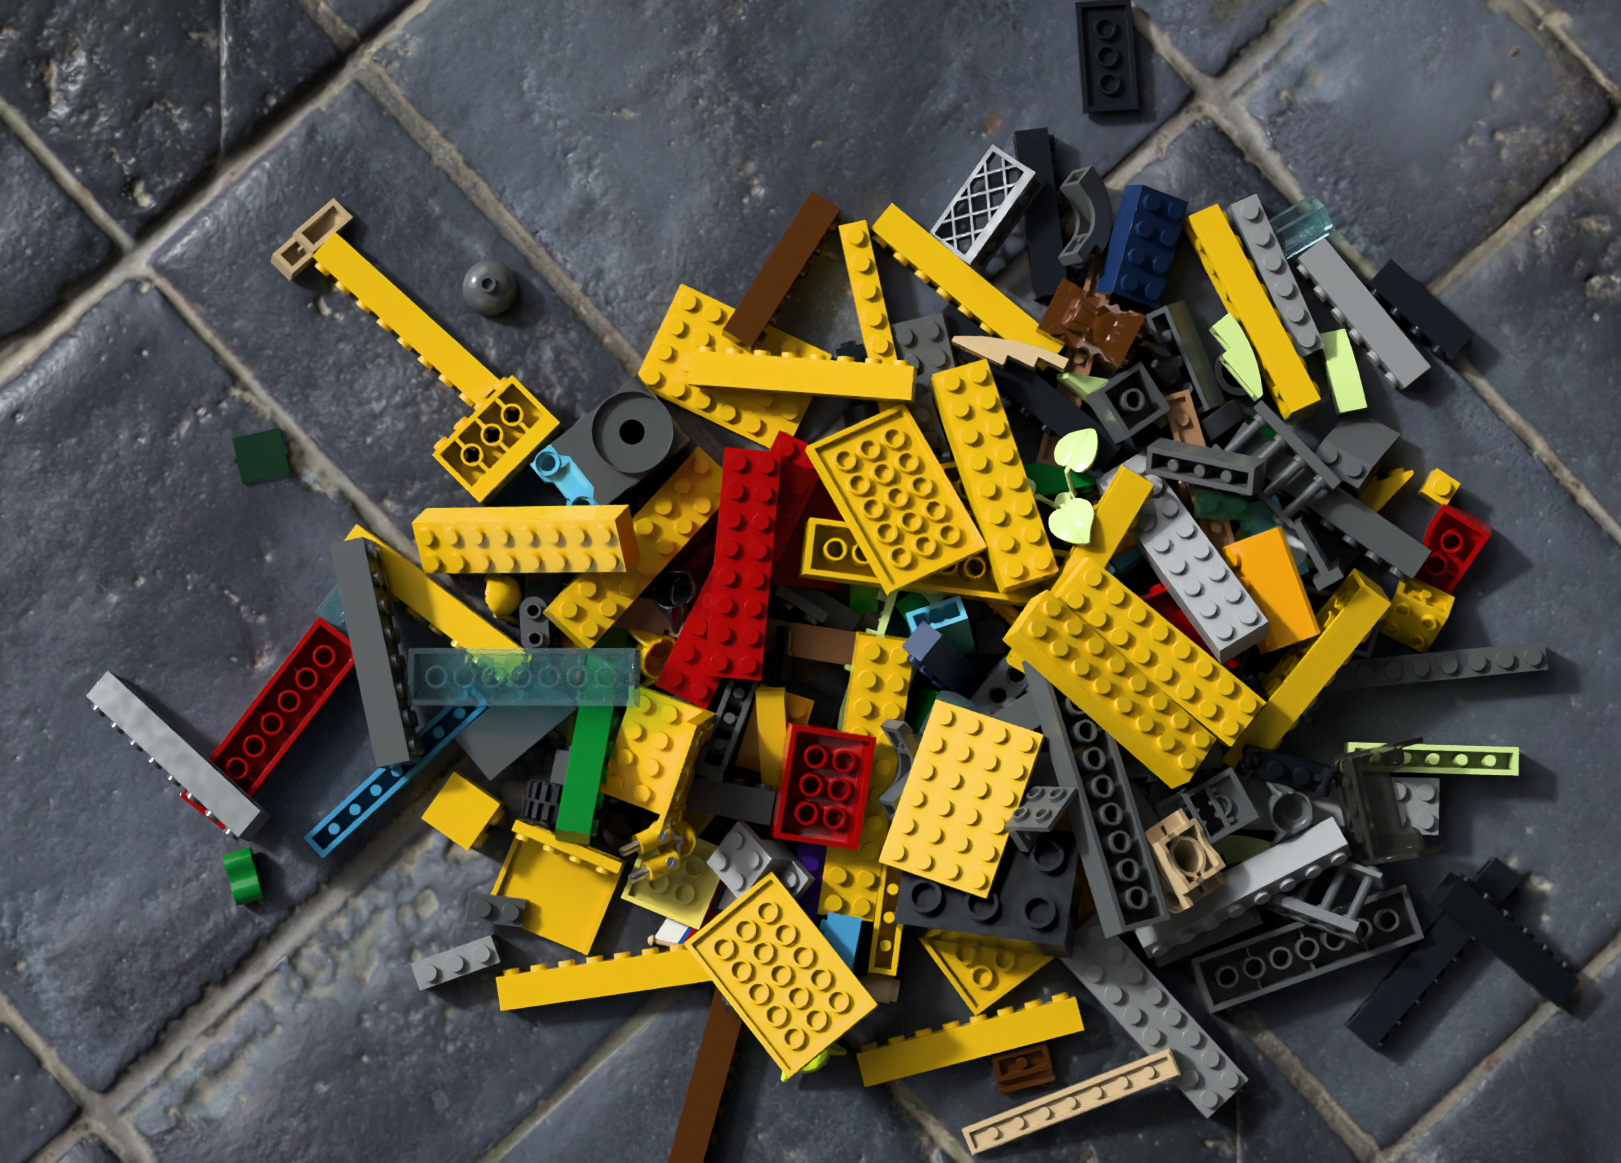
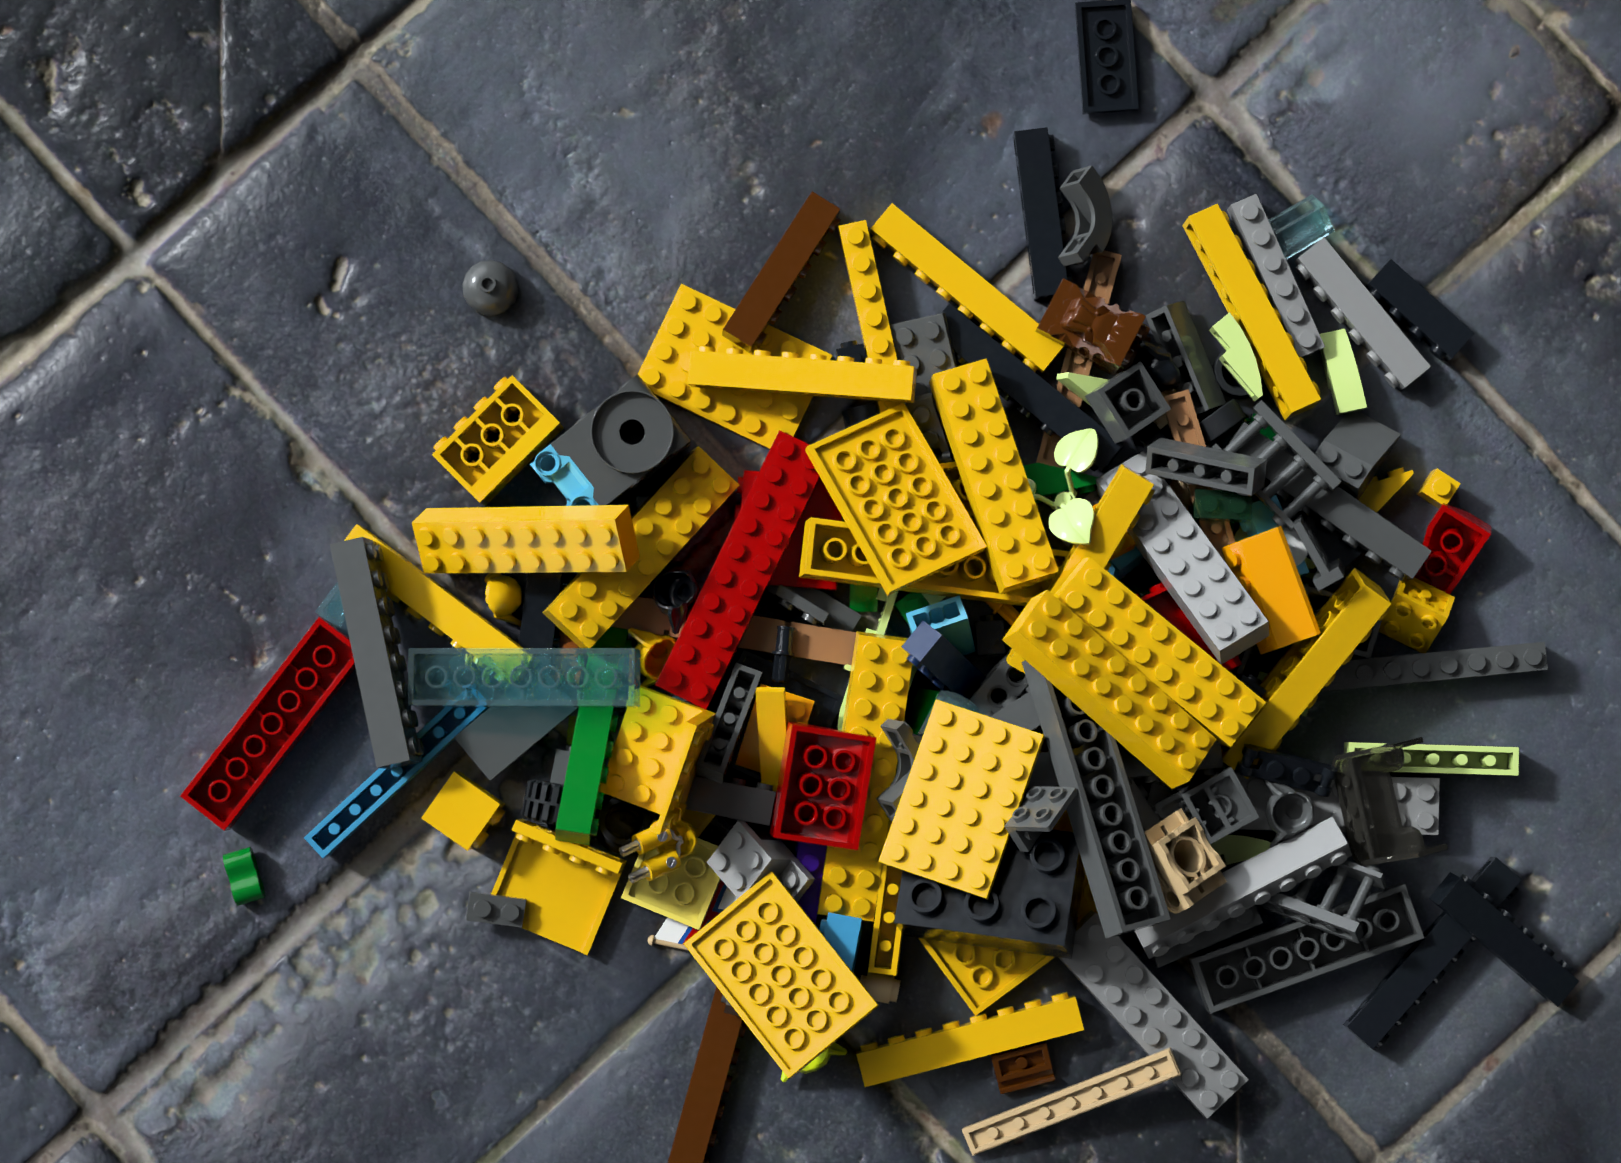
(178, 756): brick -> none
(261, 455): clear green piece -> none
(307, 239): tan slope -> none
(406, 319): yellow brick -> none
(456, 962): light grey brick -> none
(534, 624): dark grey plate -> none
(598, 977): yellow brick -> none
(743, 564): red brick -> none
(1000, 350): tan slope -> none
(1001, 218): fence -> none
(1142, 247): dark blue brick -> none

